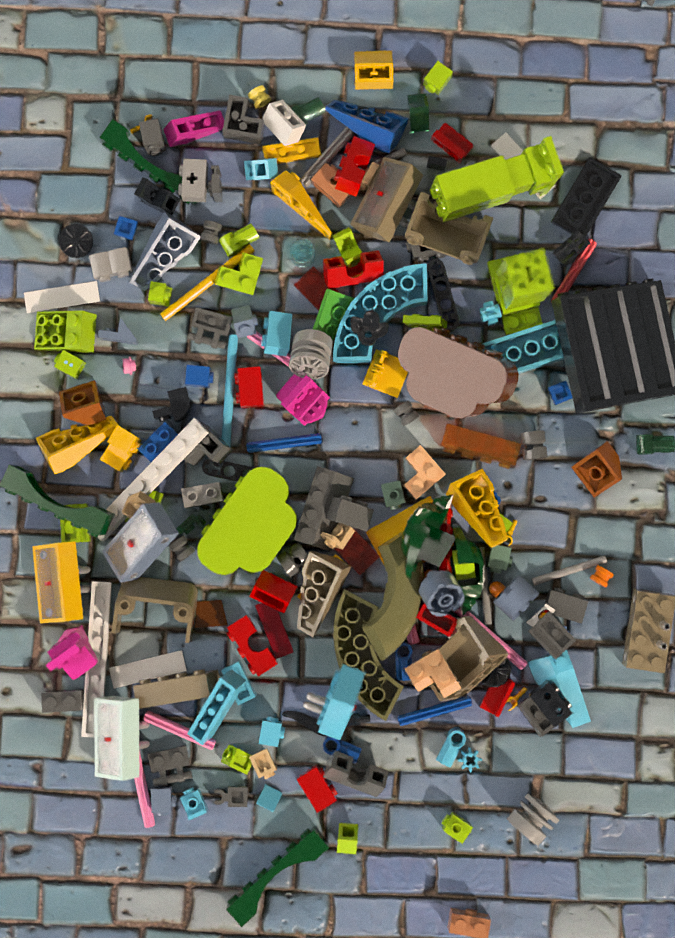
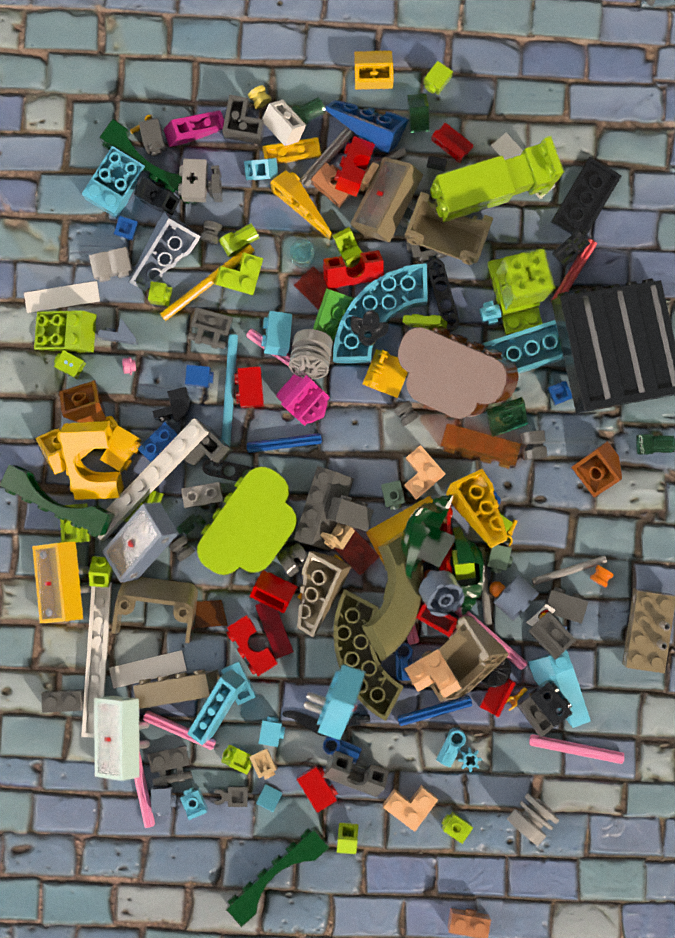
(72, 653): dark pink piece -> none
(75, 241): black wheel -> none
(83, 481): none -> yellow arch
(100, 572): none -> lime brick
(113, 182): none -> medium azure slope
(134, 502): tan bracket -> none
(244, 321): sand blue brick -> none
(410, 811): none -> light nougat brick
(507, 417): none -> clear green plate
(576, 749): none -> bright pink axle

